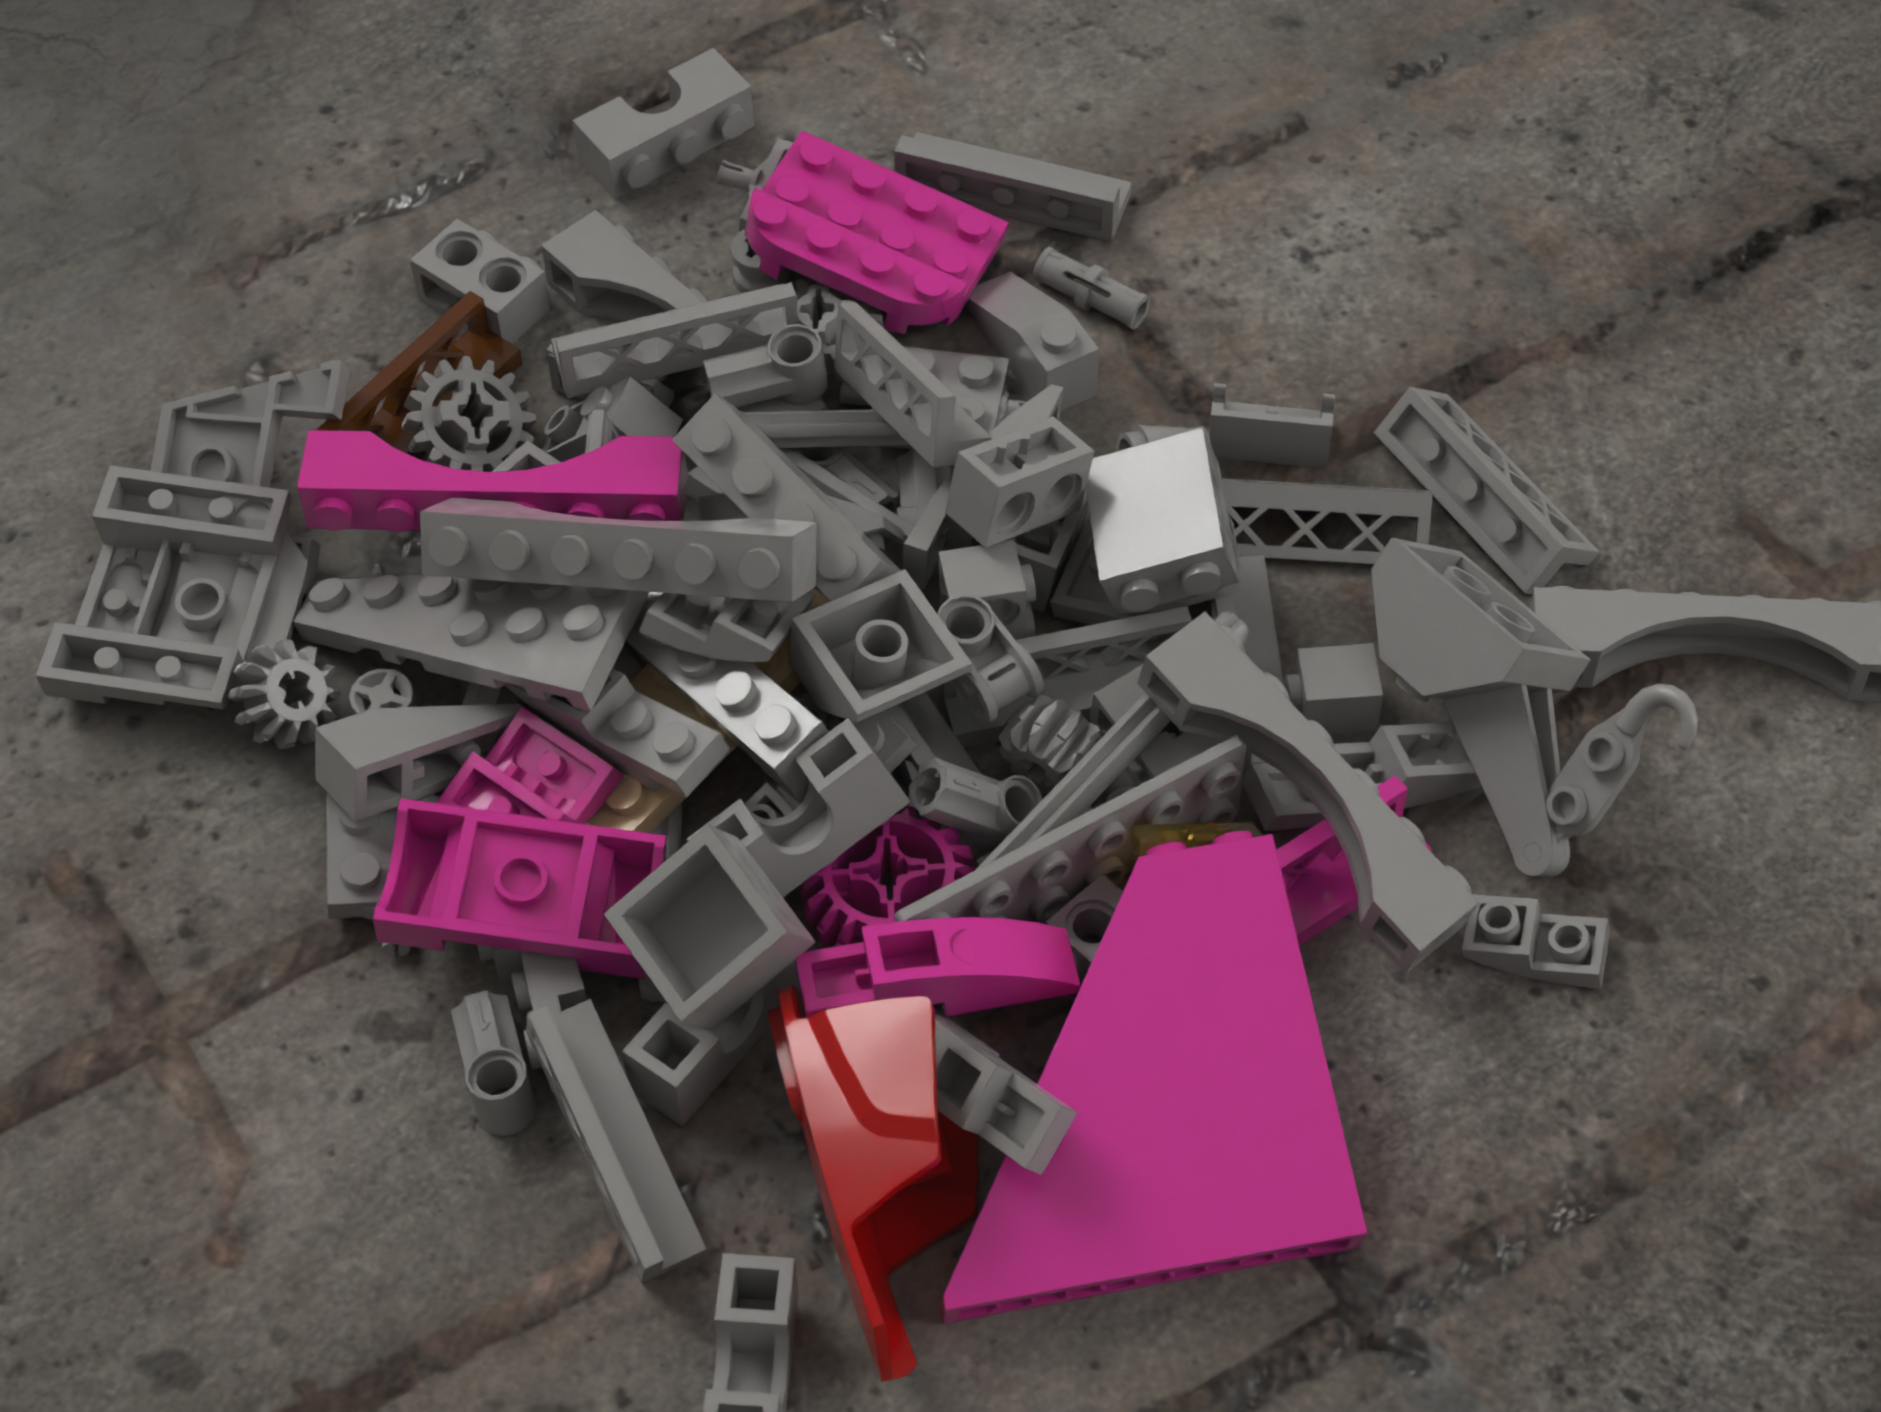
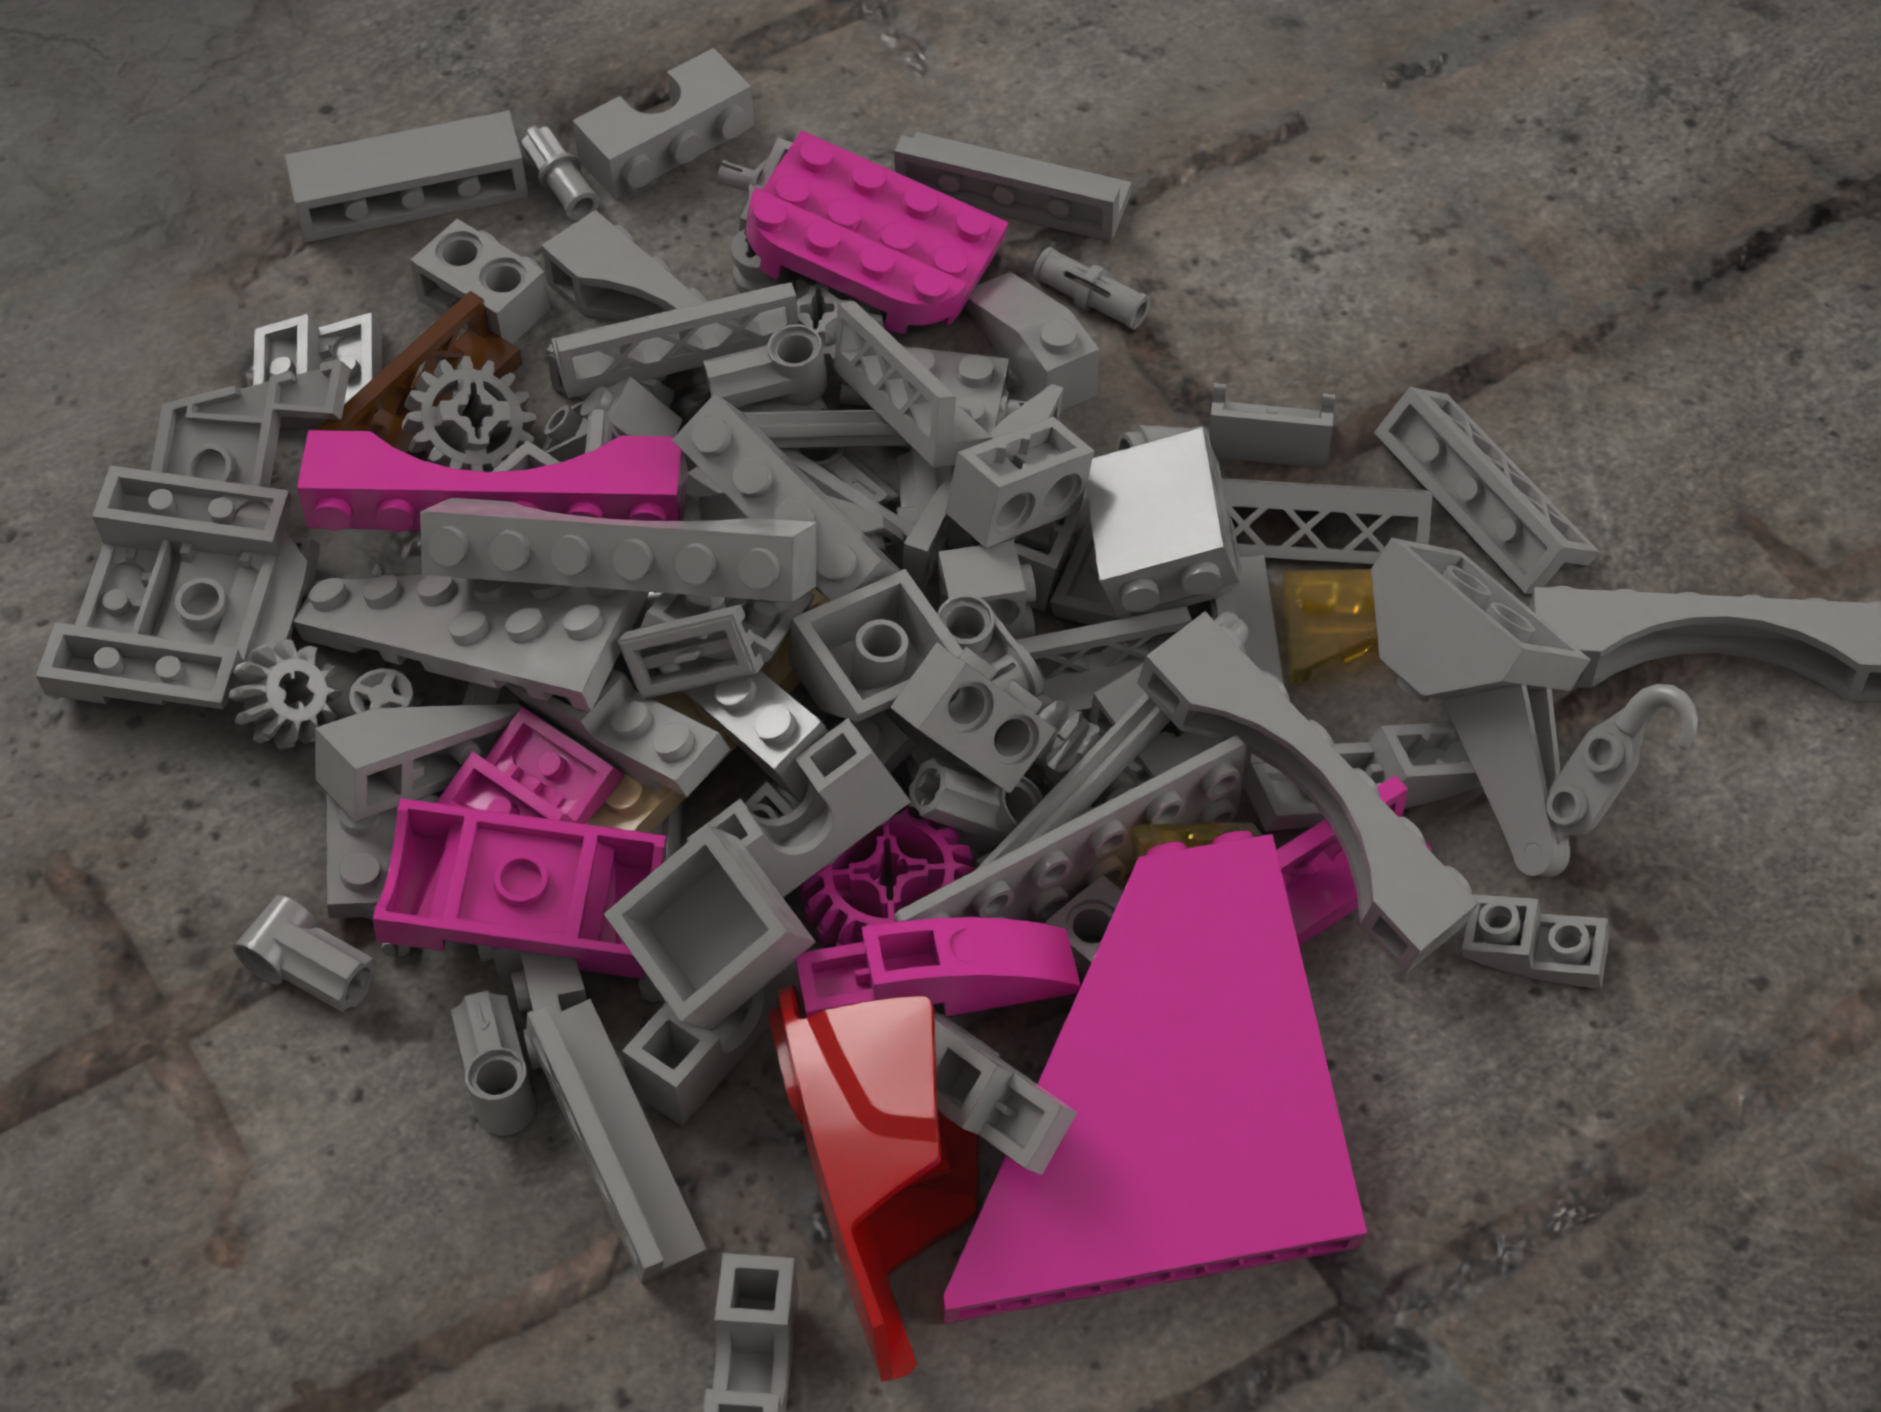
(293, 947): none -> light grey piece
(301, 346): none -> light grey slope
(407, 176): none -> light grey brick
(560, 172): none -> light grey axle
(735, 639): none -> light grey tile
(971, 720): none -> light grey brick
(1327, 617): none -> clear yellow wing
(1337, 687): light grey brick -> none

